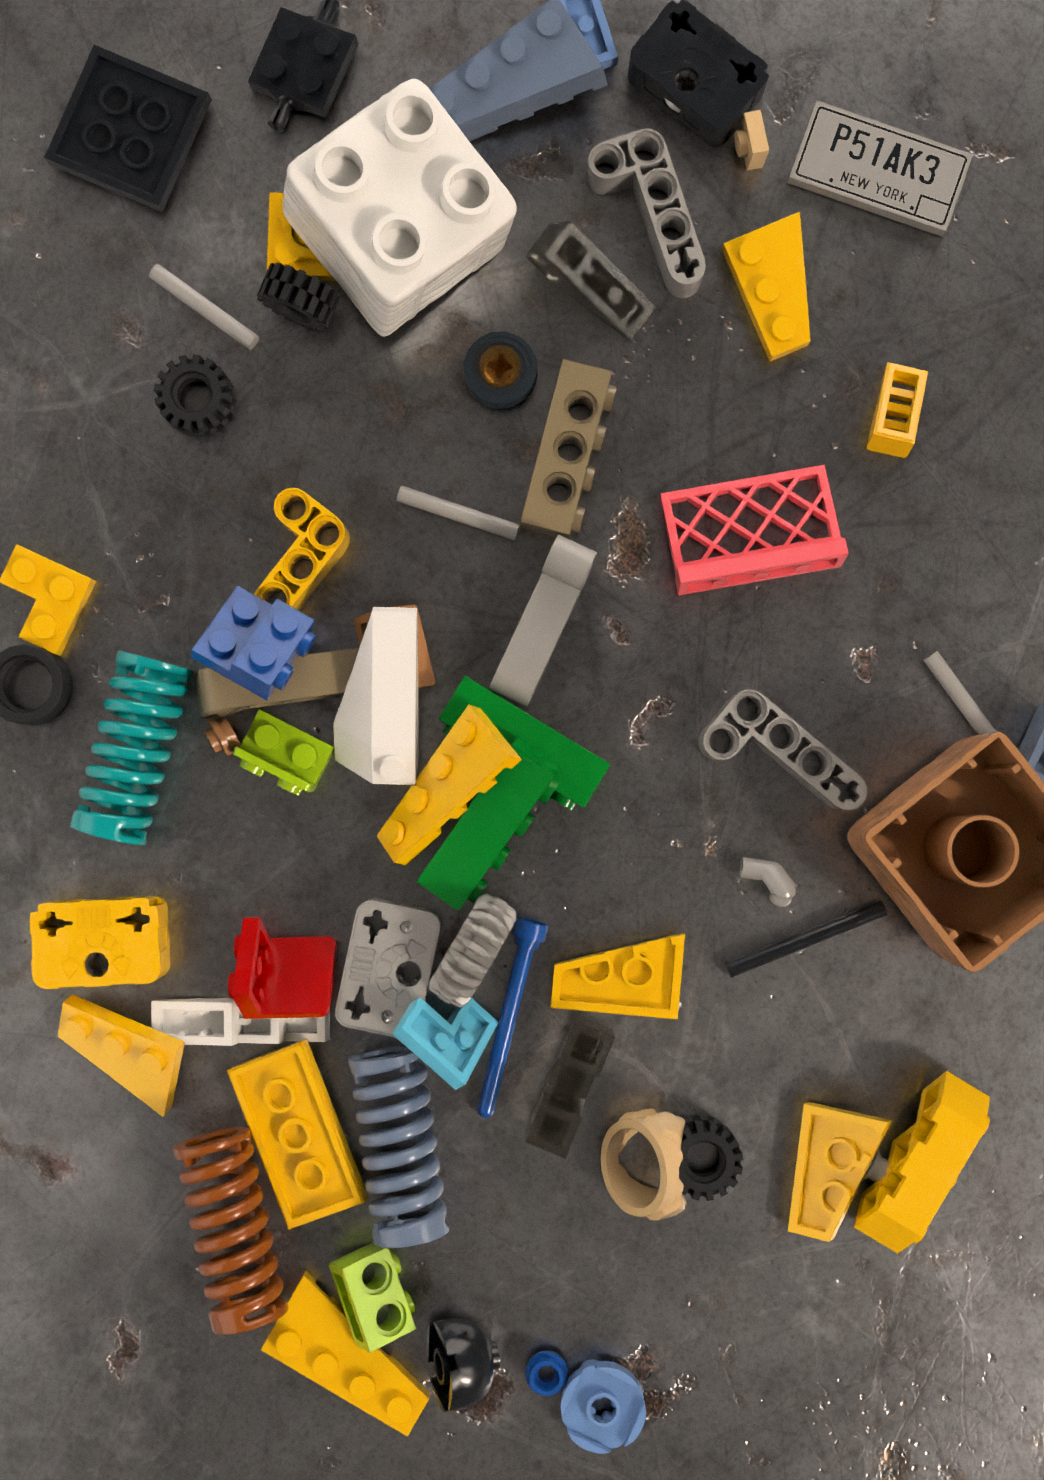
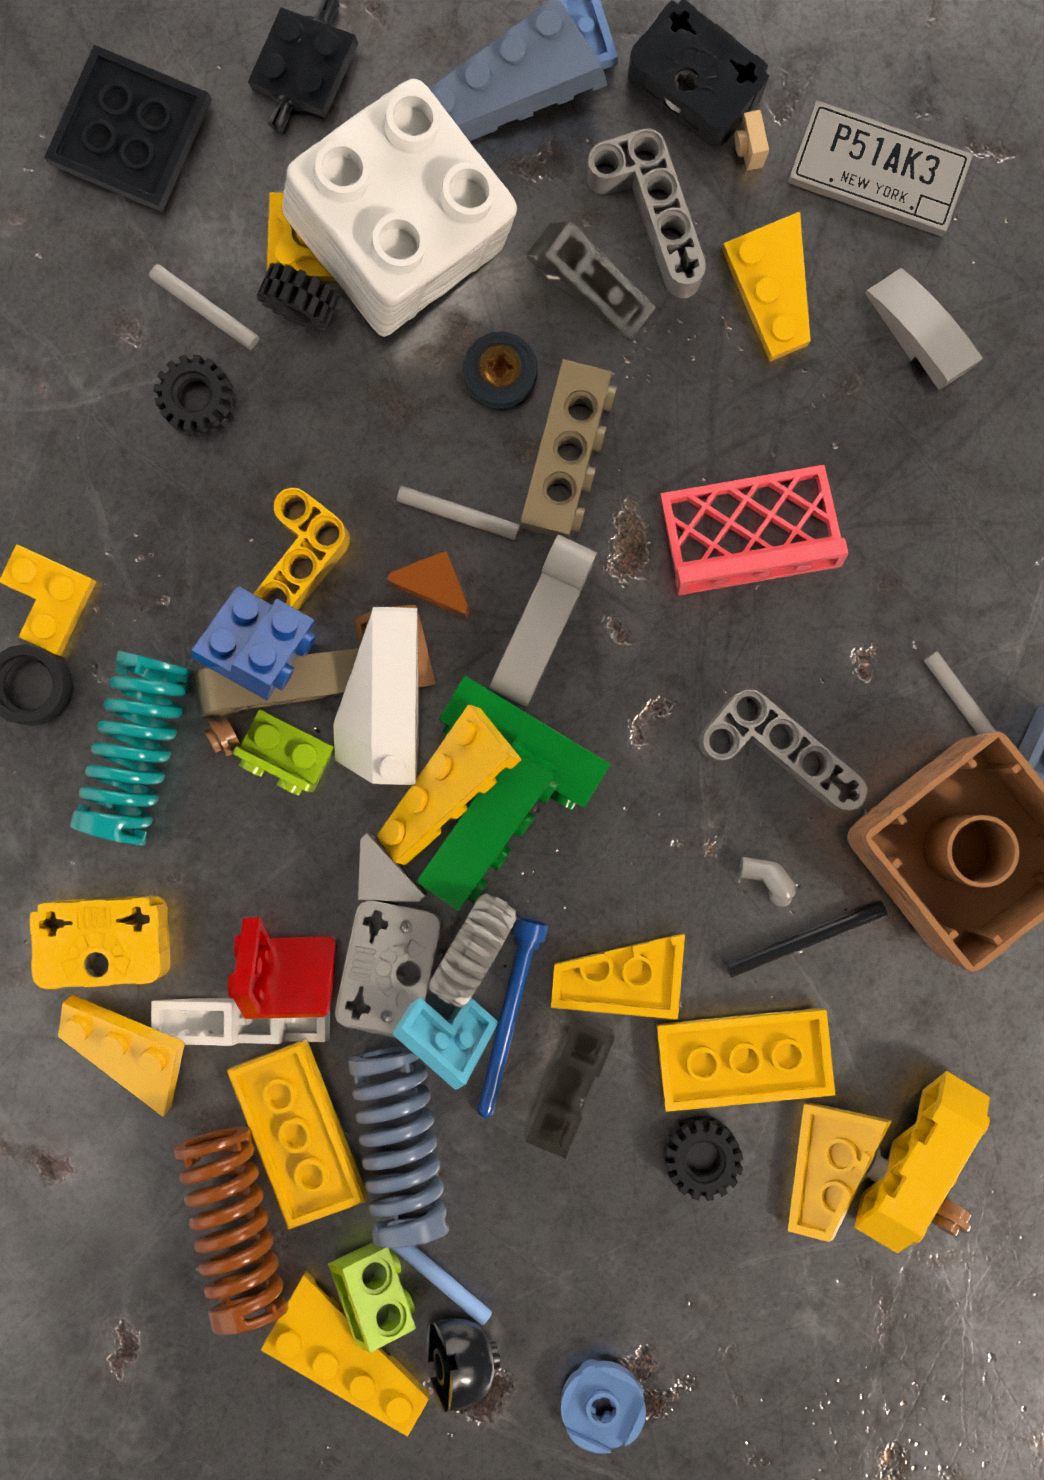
(381, 877): none -> light grey slope
(433, 582): none -> dark orange slope
(445, 1283): none -> light blue bar
(546, 1385): blue plate -> none
(665, 1136): tan piece -> none
(745, 1059): none -> yellow plate
(894, 436): yellow slope -> none
(924, 328): none -> light grey slope
(952, 1218): none -> medium nougat plate

